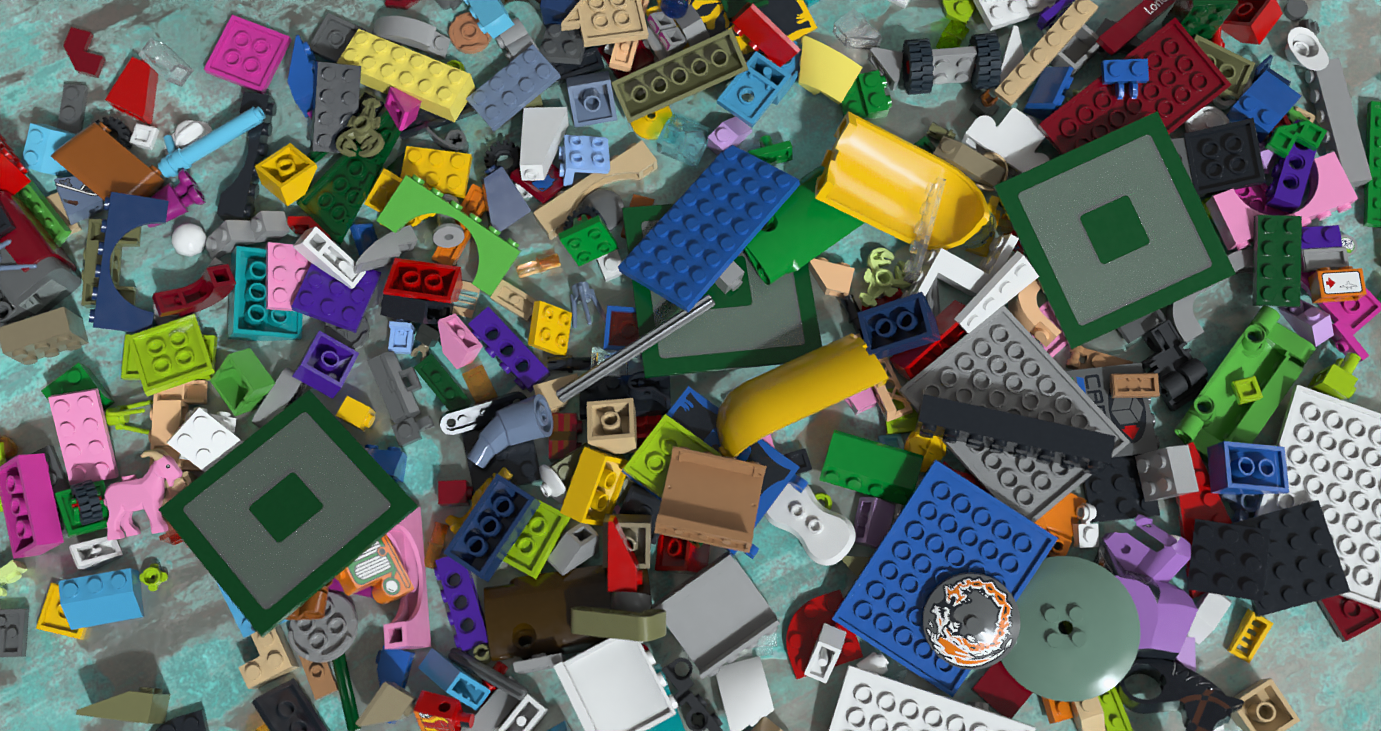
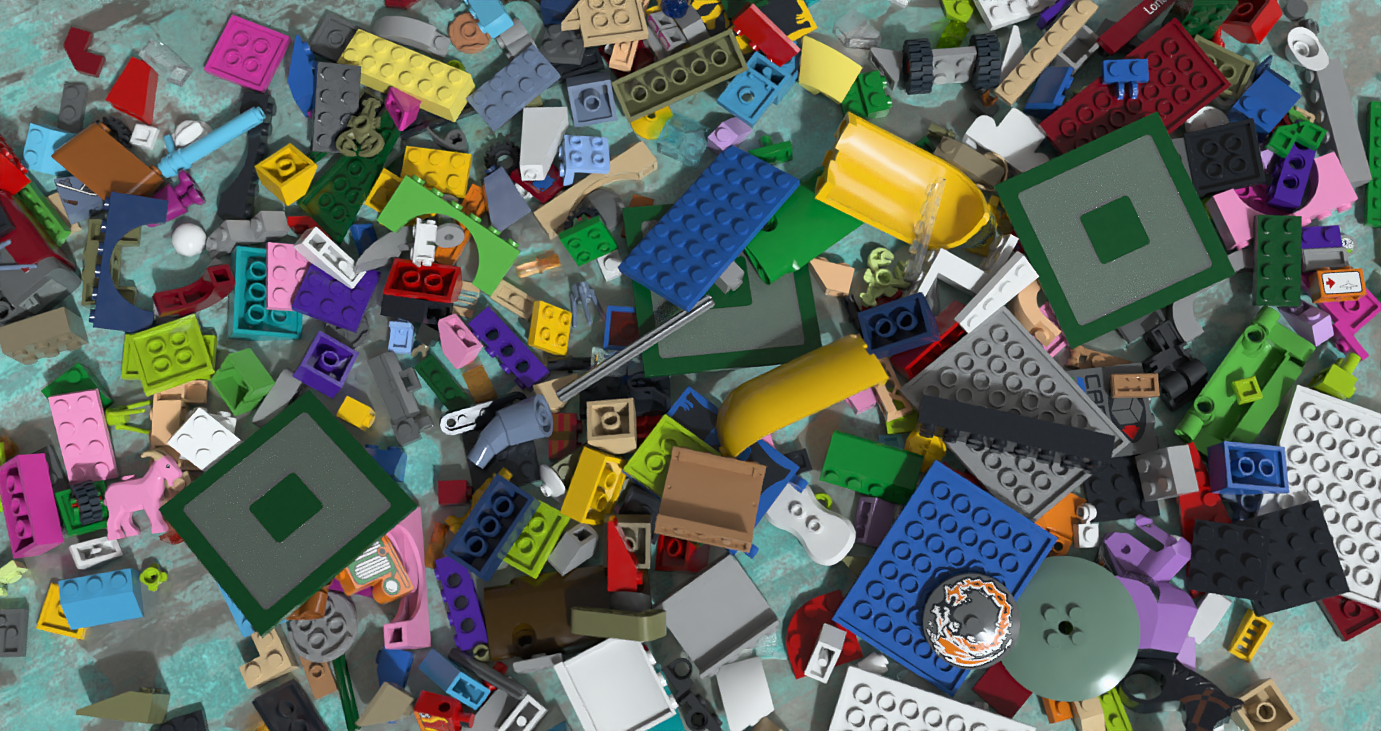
(421, 251): none -> white hinge

